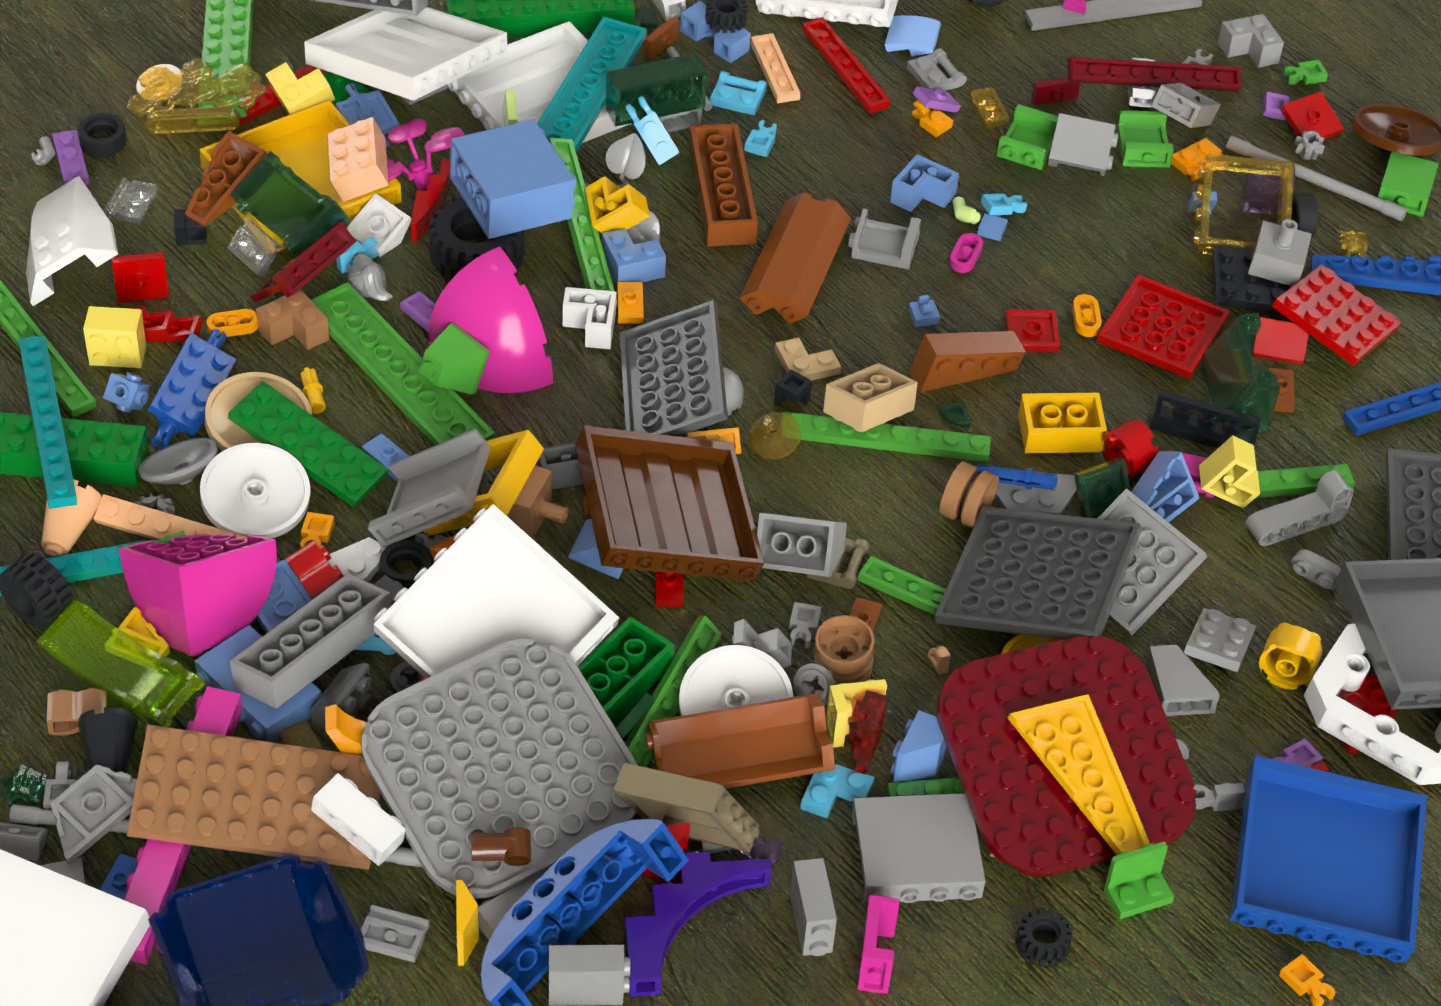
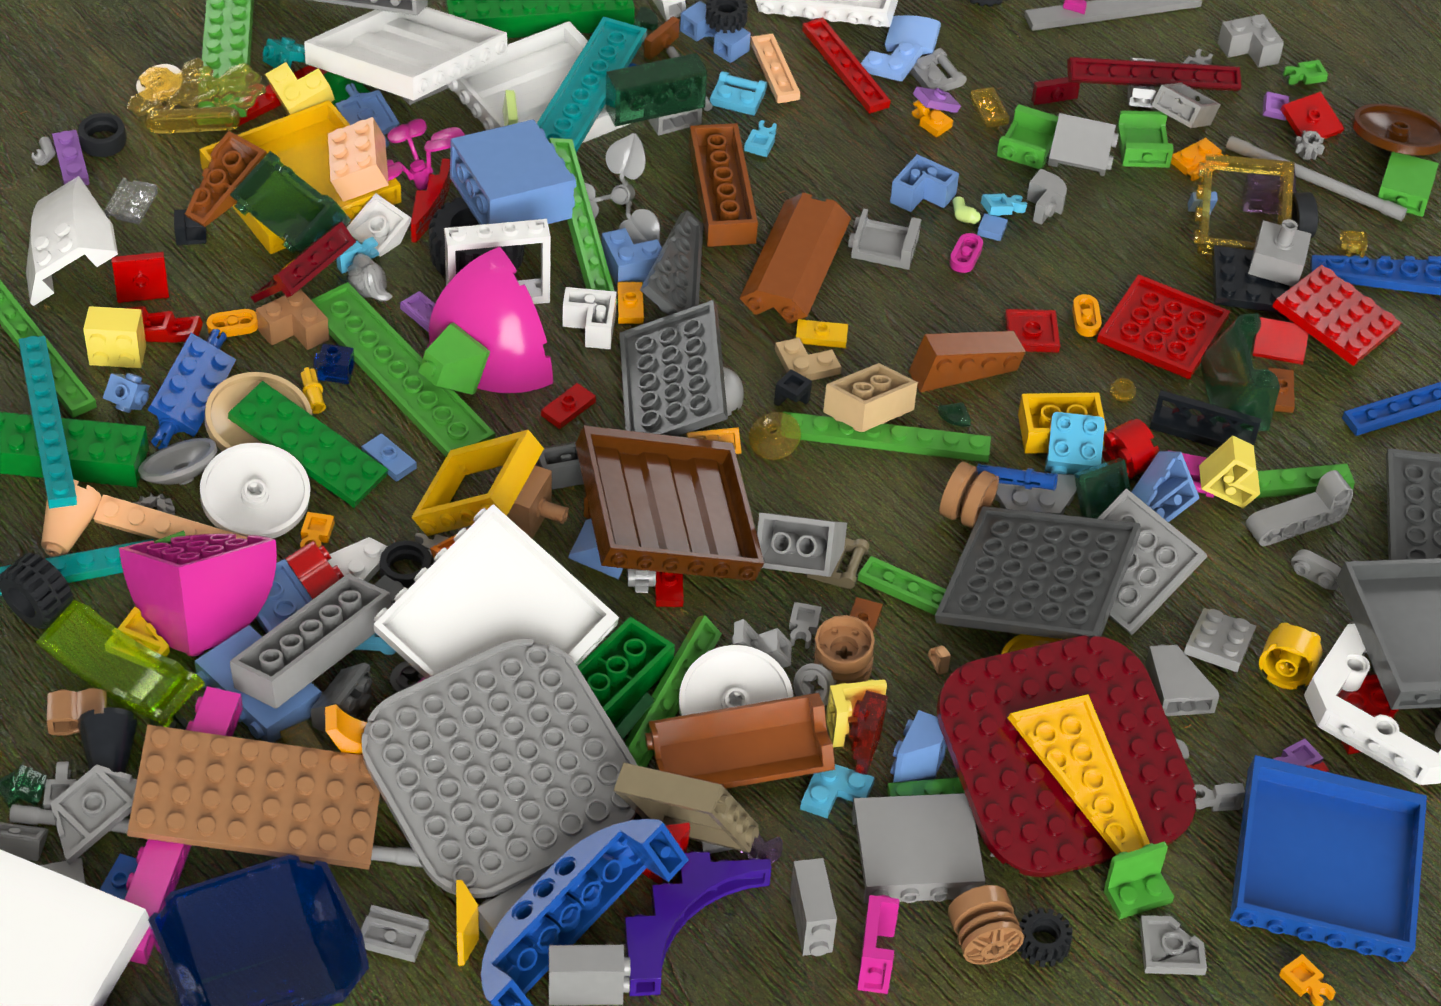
(254, 247): clear plate -> none
(281, 51): none -> teal bracket
(335, 363): none -> clear blue brick
(358, 819): white brick -> none
(433, 487): light grey panel -> none
(503, 235): none -> white window
(511, 846): reddish brown piece -> none
(568, 405): none -> red plate
(615, 207): yellow brick -> none
(641, 580): none -> light grey gear
(653, 132): hinge -> none
(677, 270): none -> dark grey wing
(822, 333): none -> yellow plate
(895, 65): none -> light blue plate
(924, 312): medium blue tile -> none
(985, 924): none -> medium nougat wheel
(1048, 194): none -> light grey brick
(1074, 443): none -> medium azure bracket
(1123, 390): none -> clear yellow plate
(1169, 948): none -> light grey plate

